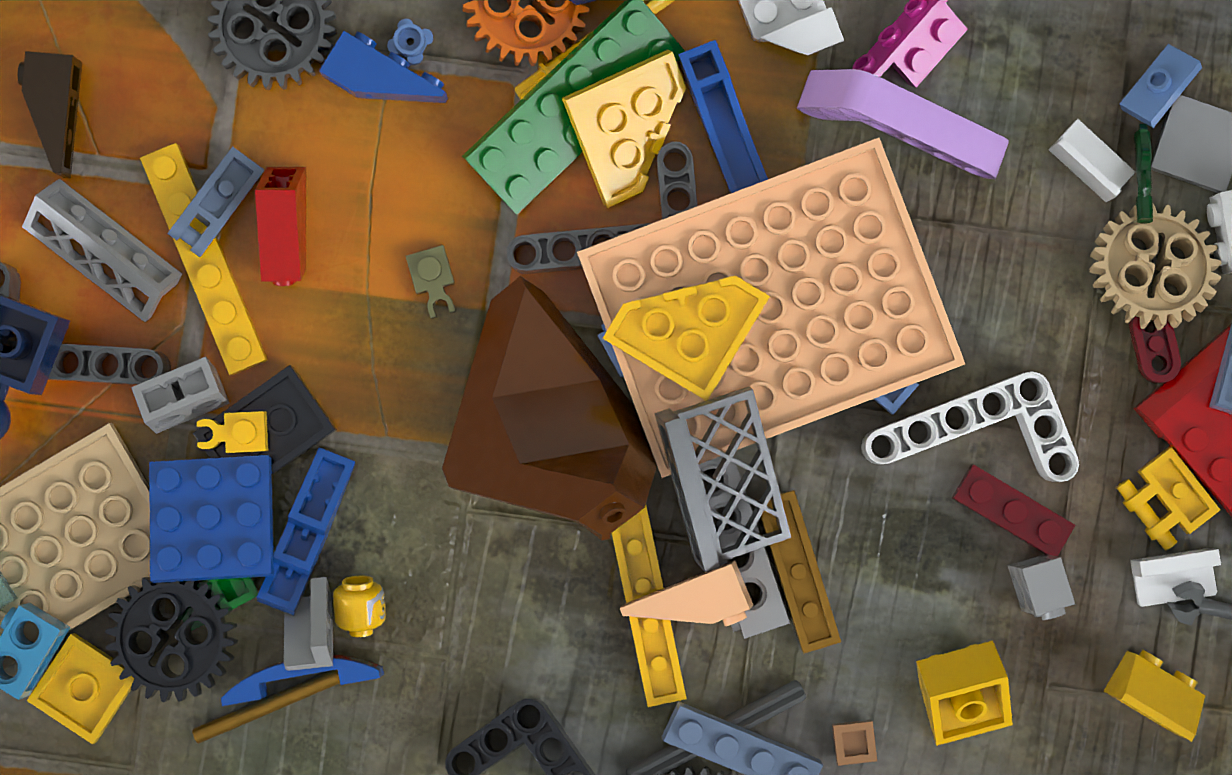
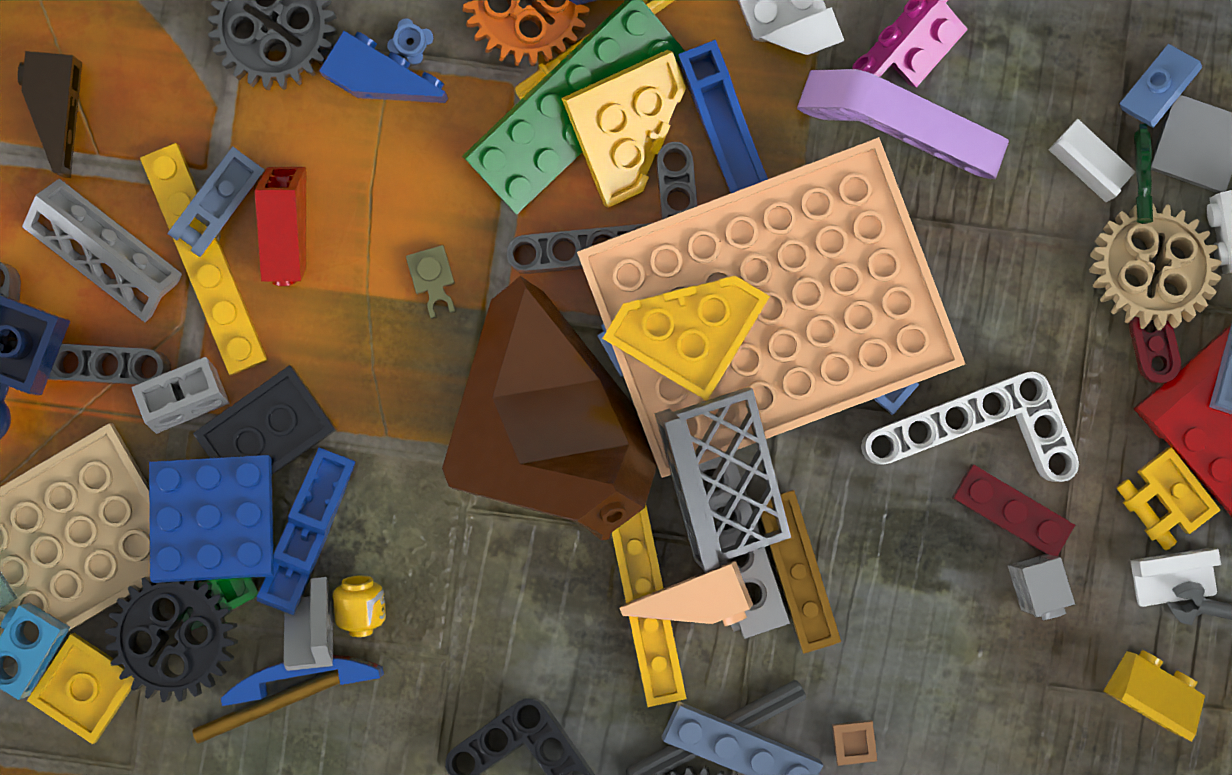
(240, 432): yellow plate -> none
(965, 692): yellow slope -> none

